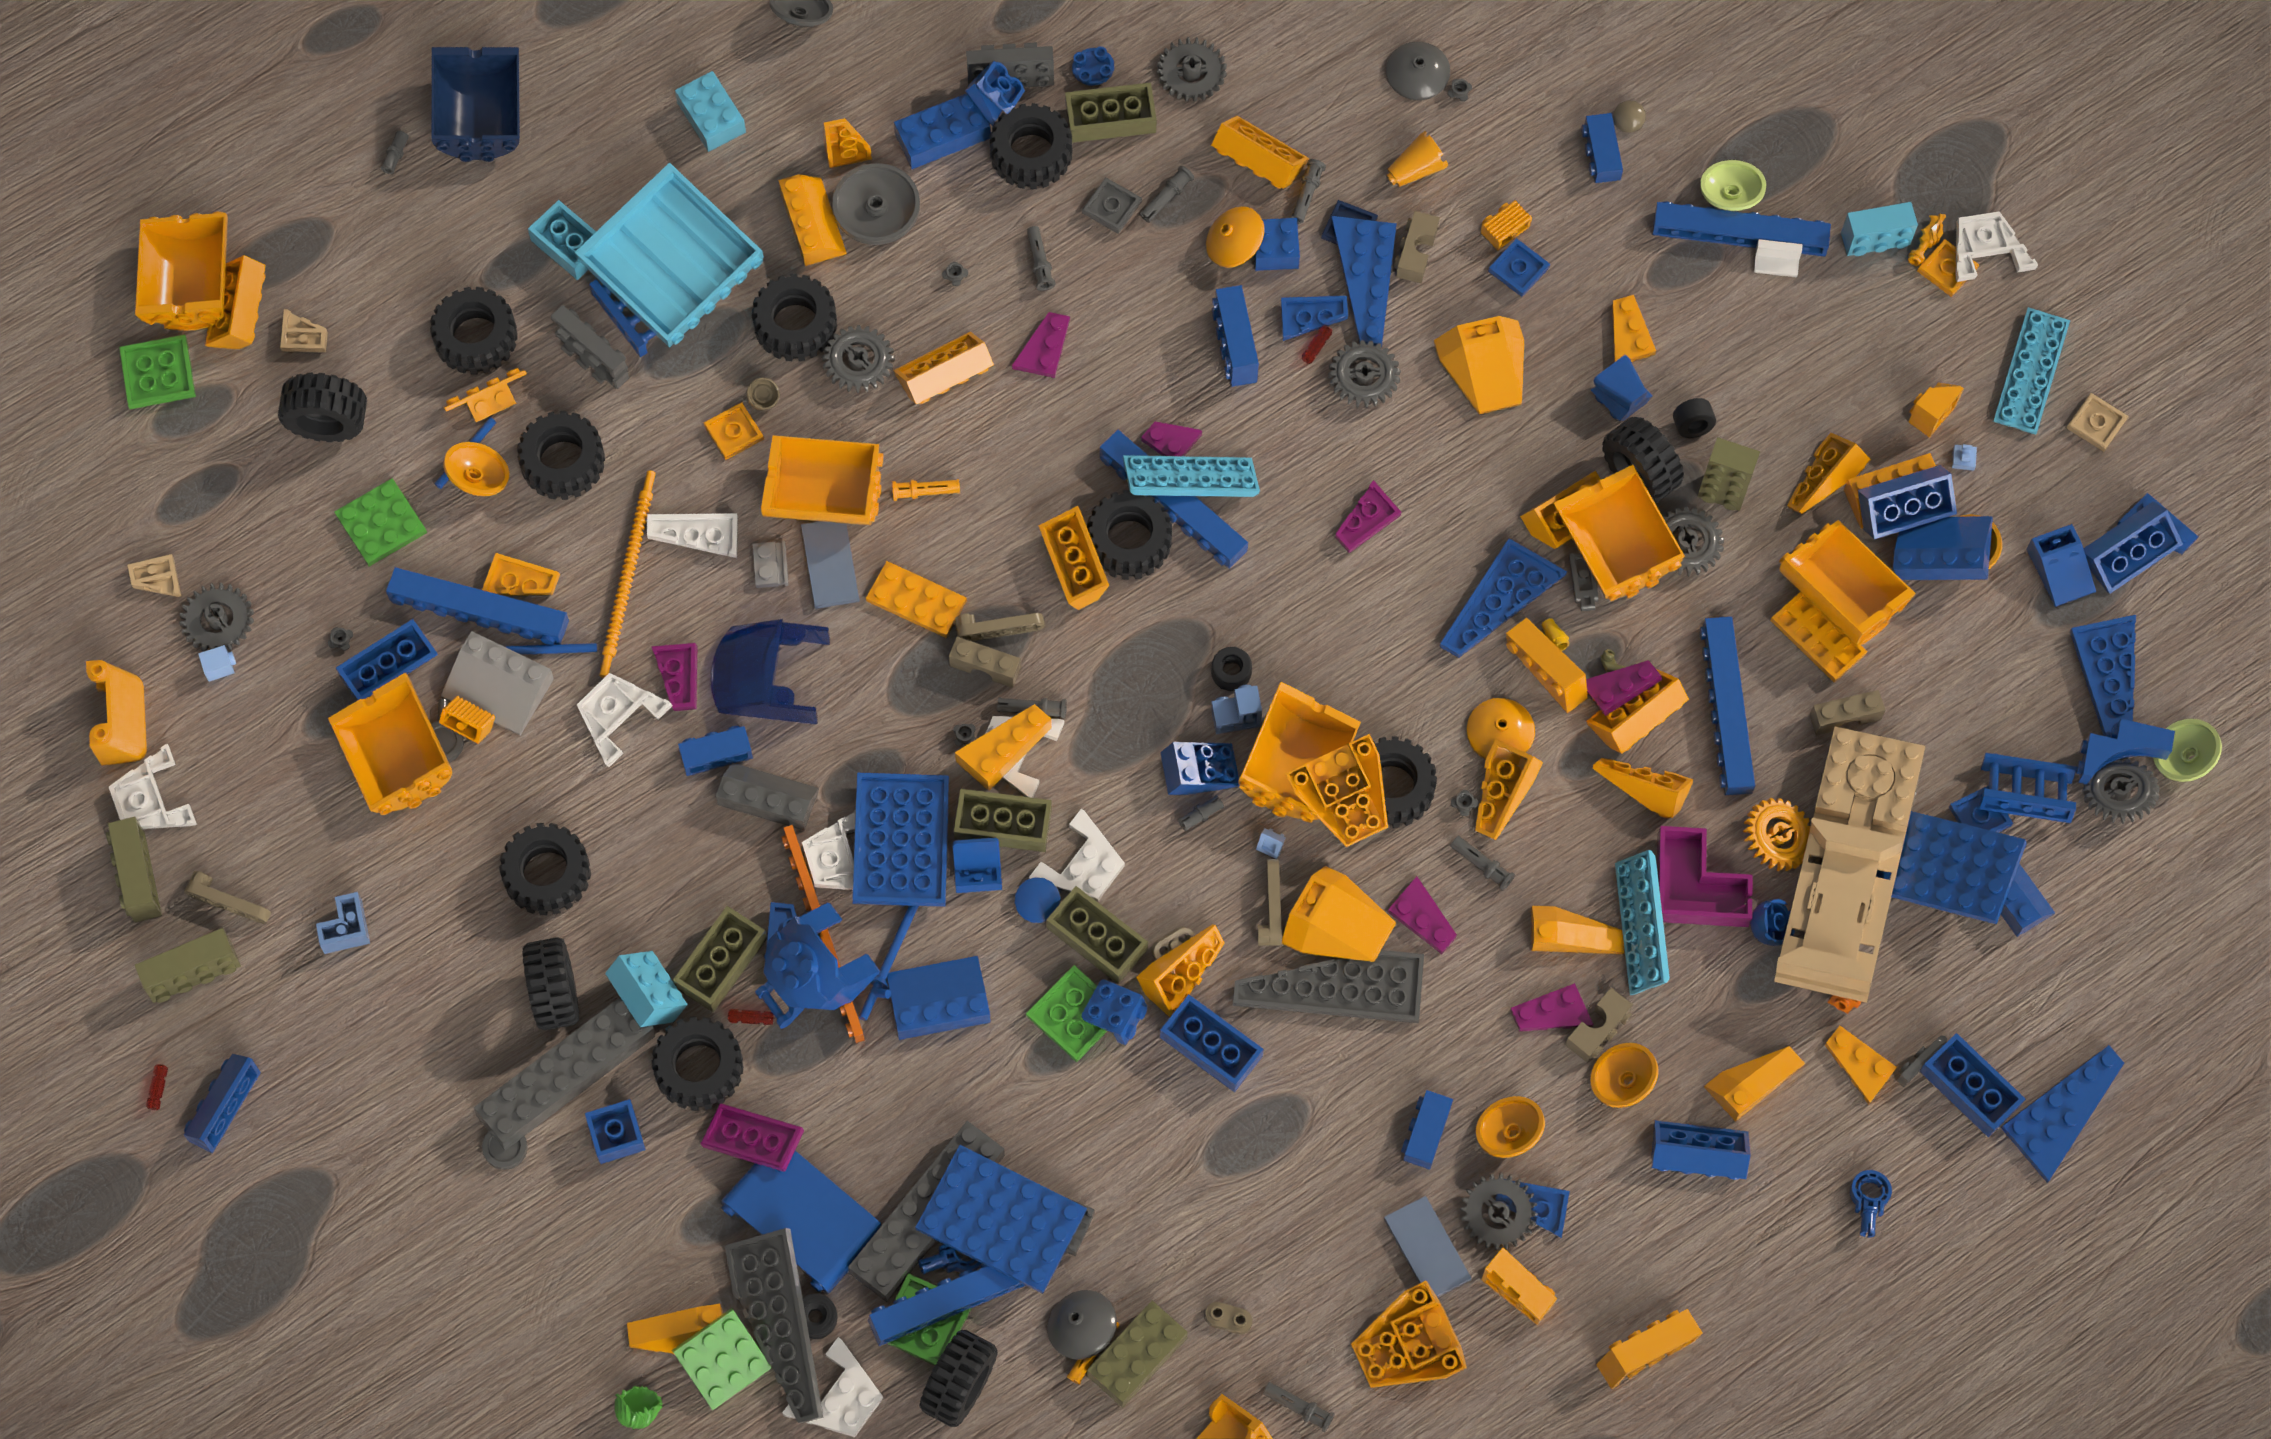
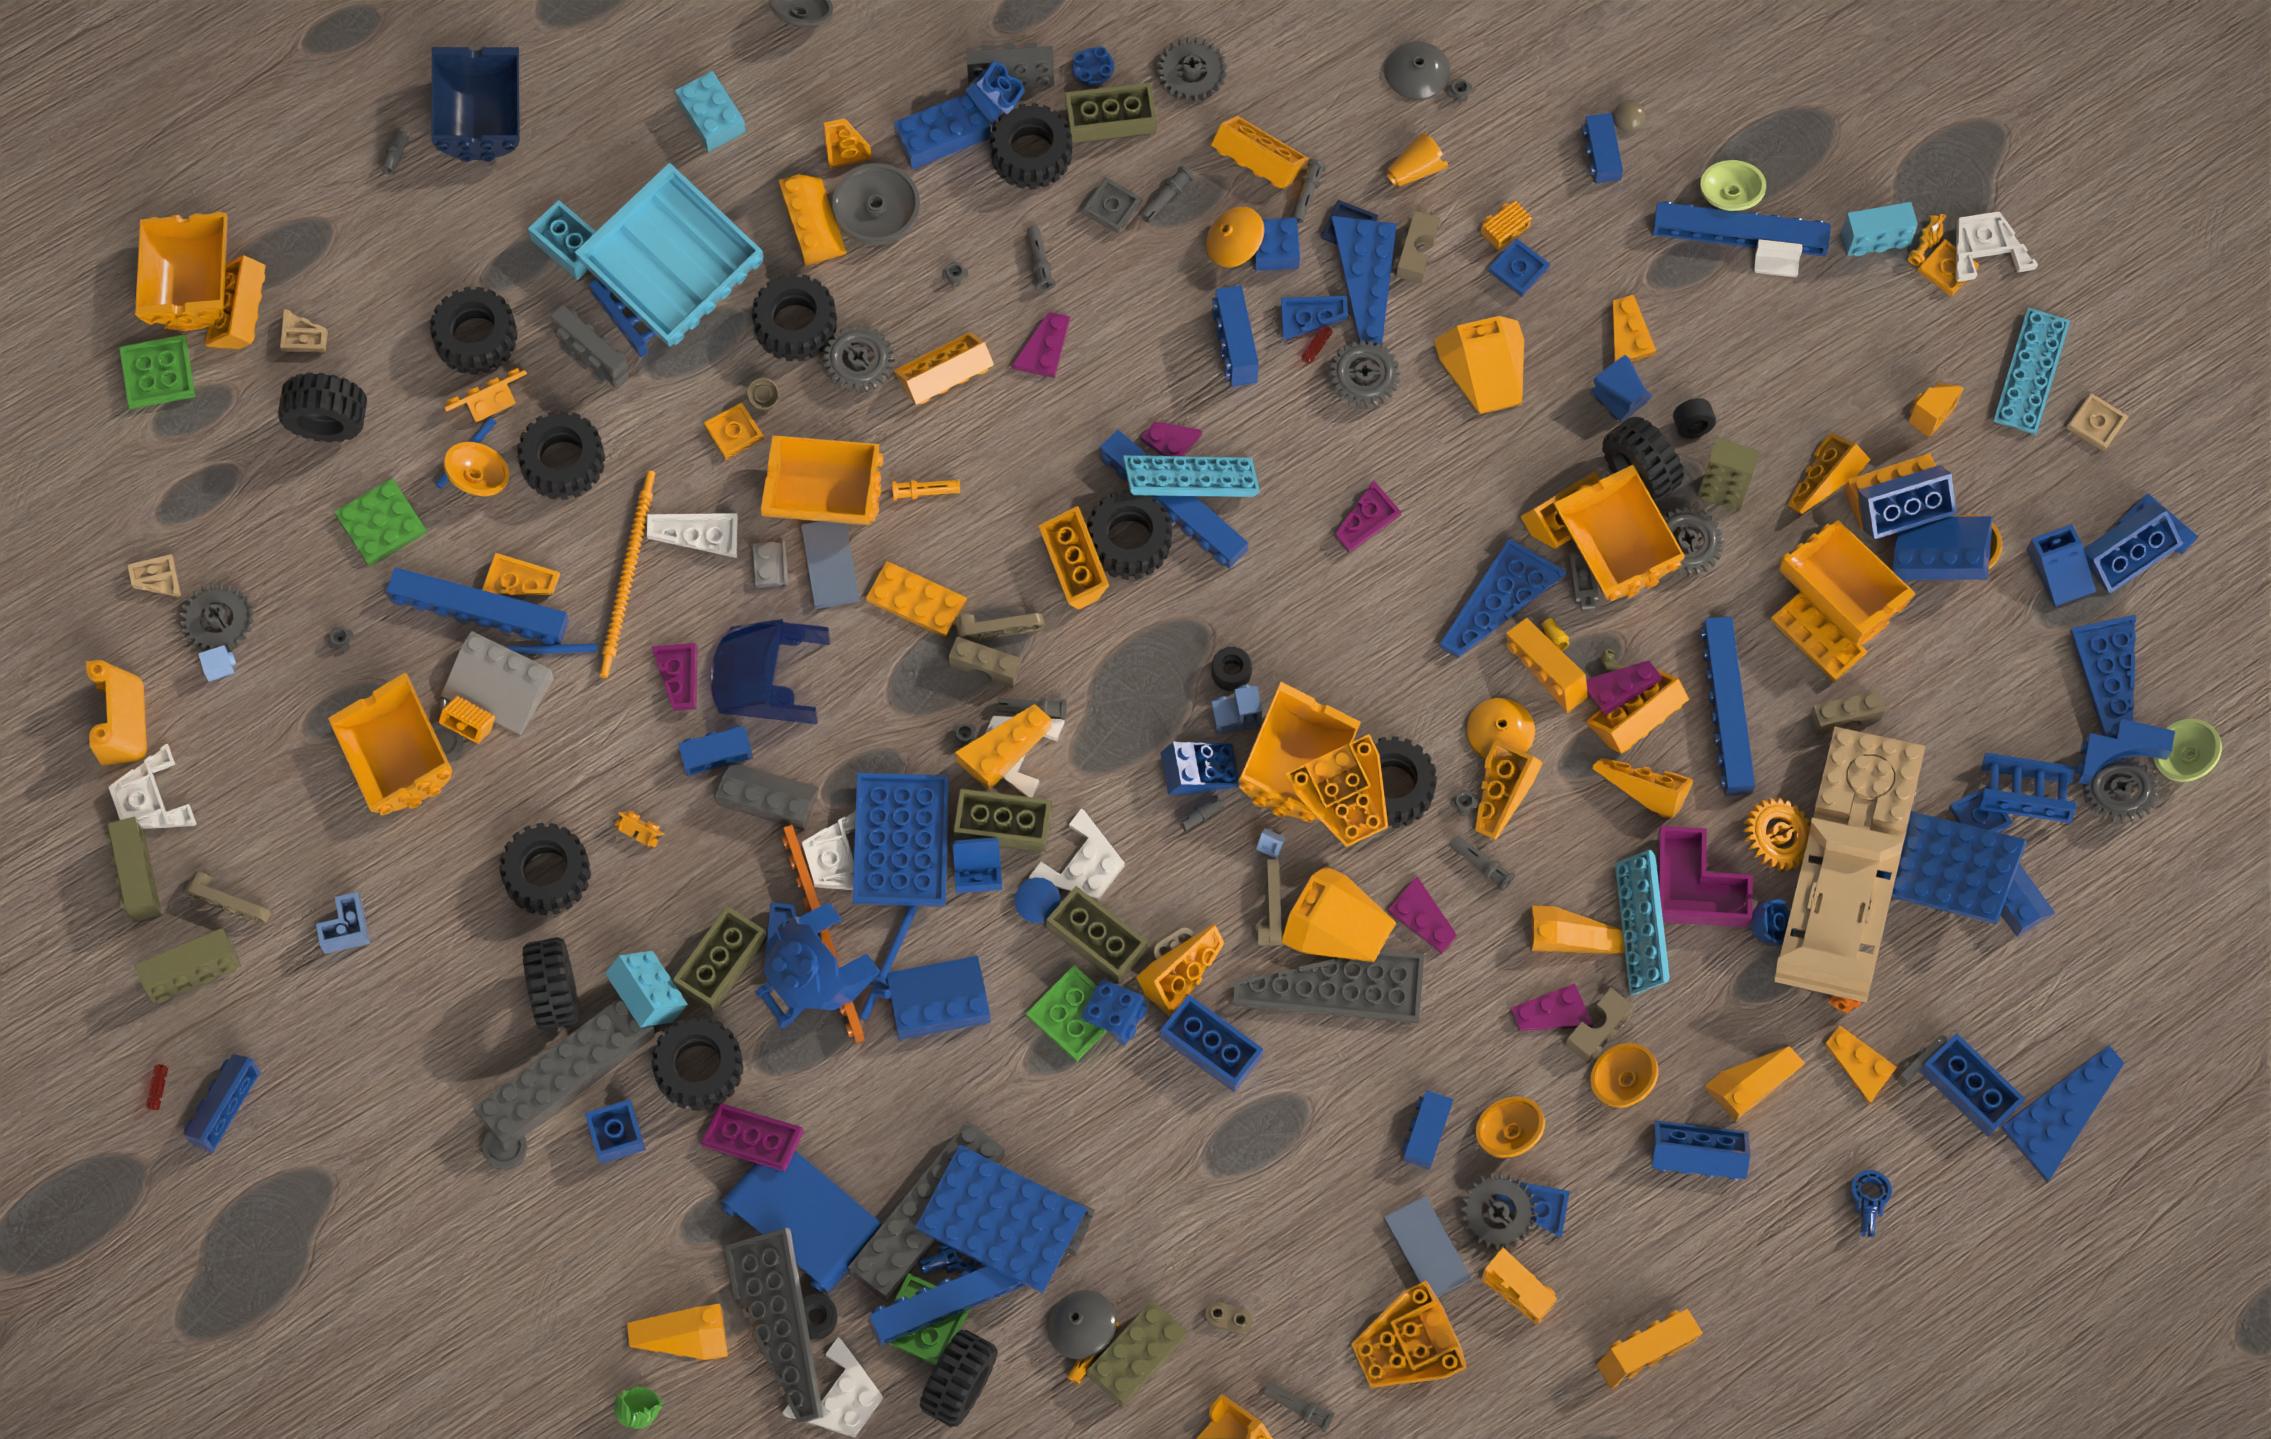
(386, 660): blue slope -> none
(610, 706): white wing -> none
(631, 823): none -> light orange hinge
(721, 1359): bright green plate -> none
(750, 1017): clear red axle -> none
(1964, 457): light blue tile -> none

